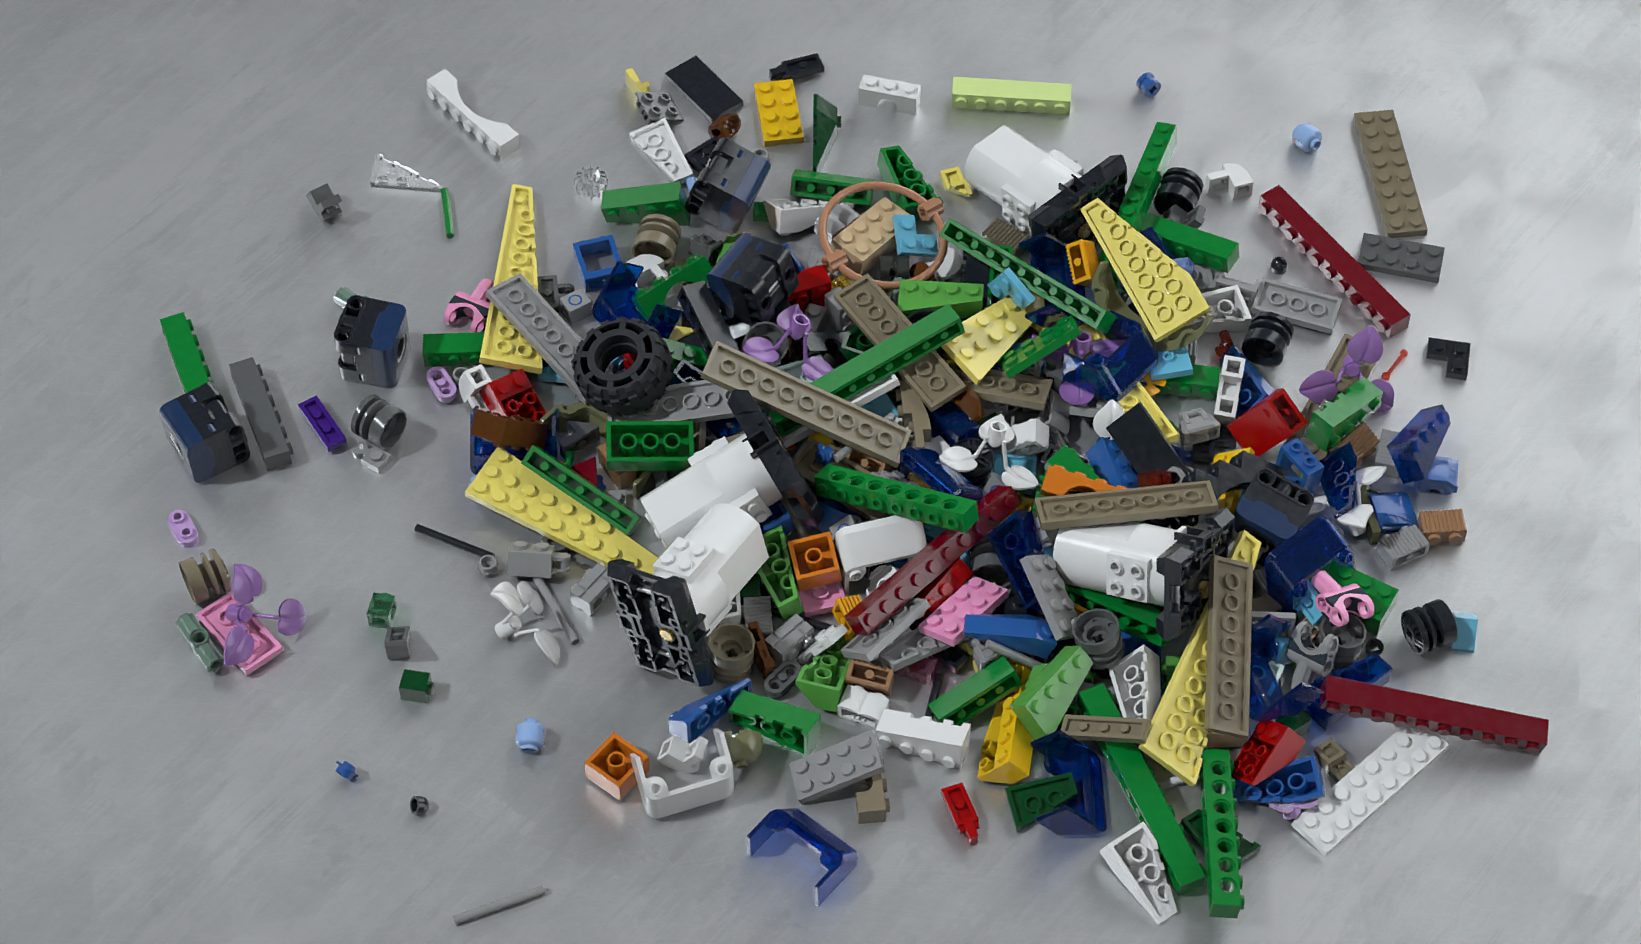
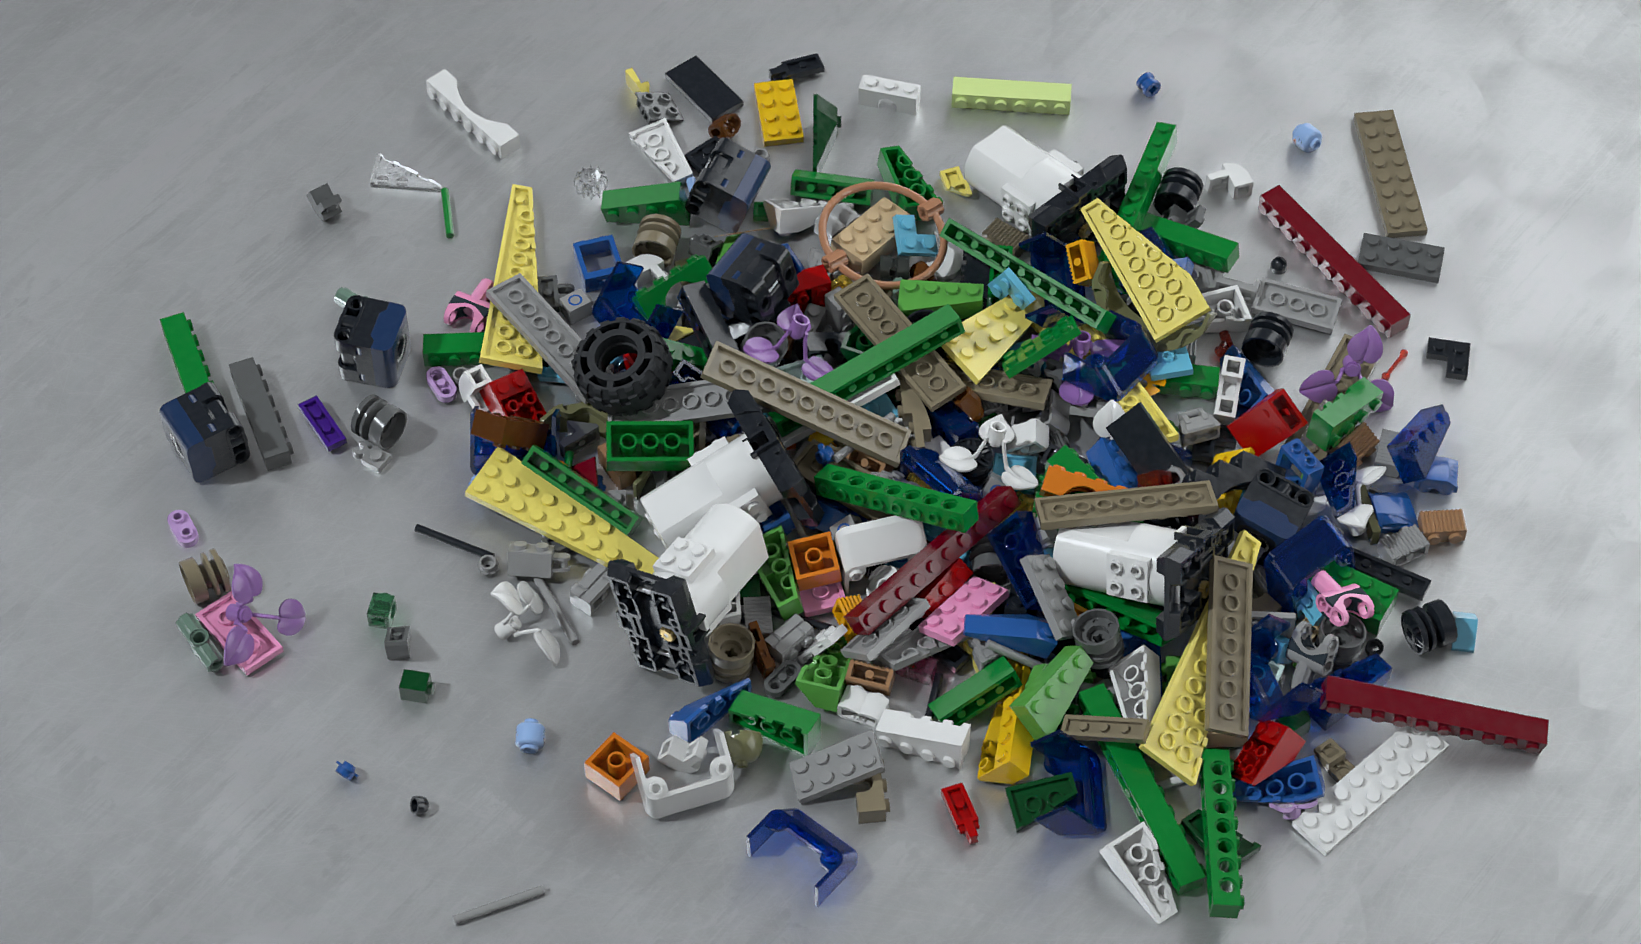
(1393, 575): none -> black plate

